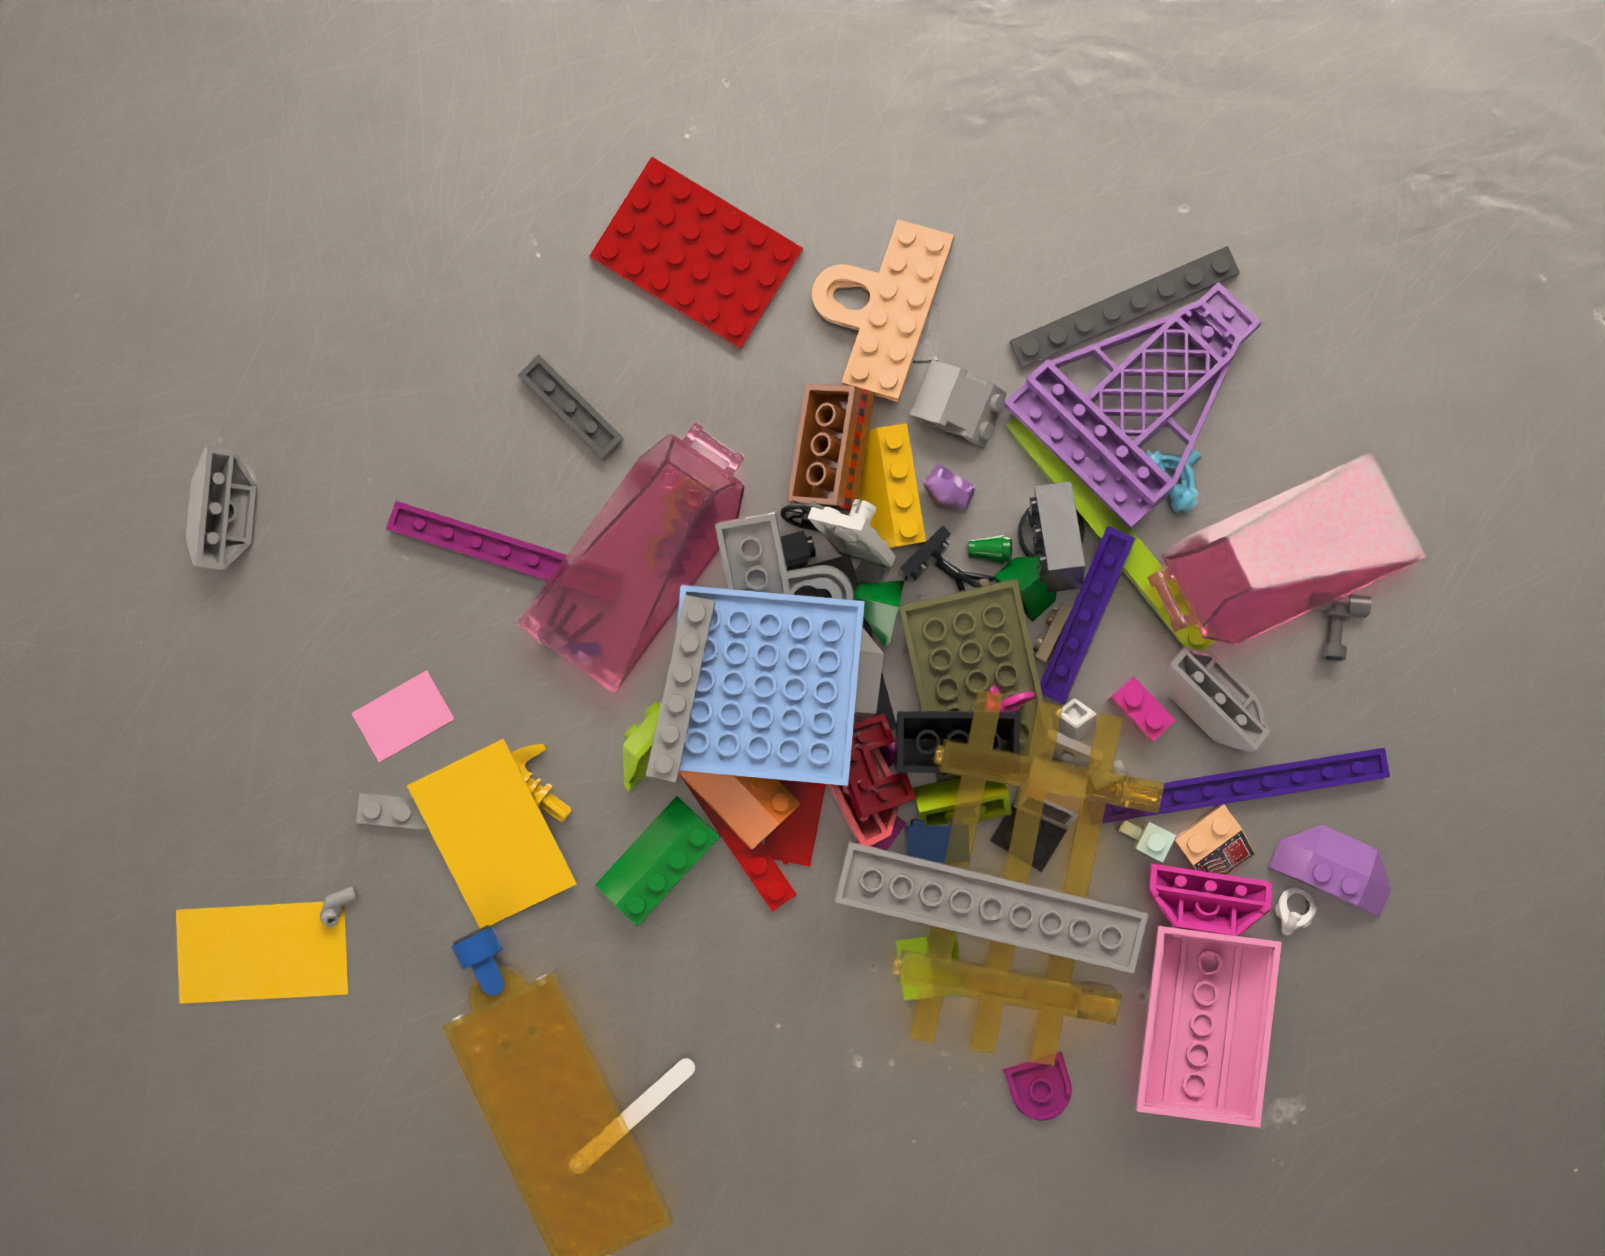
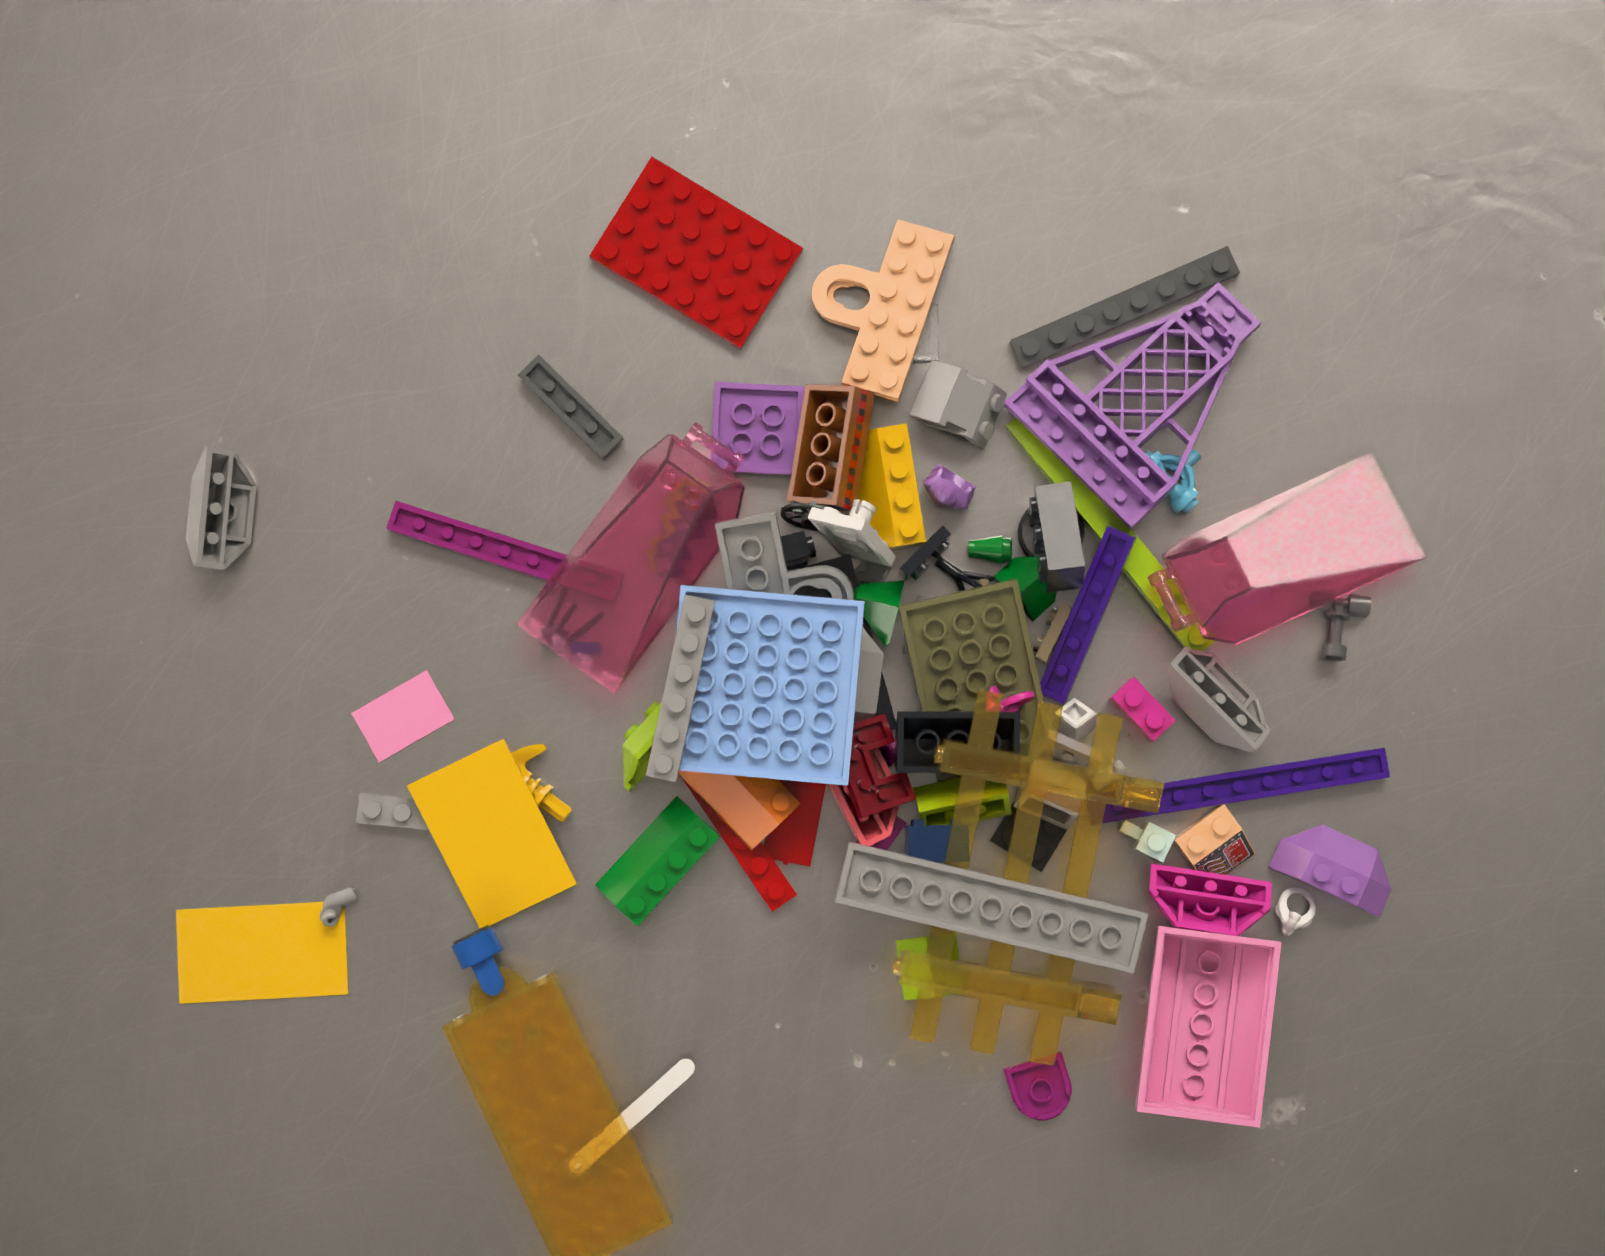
(759, 424): none -> medium lavender plate

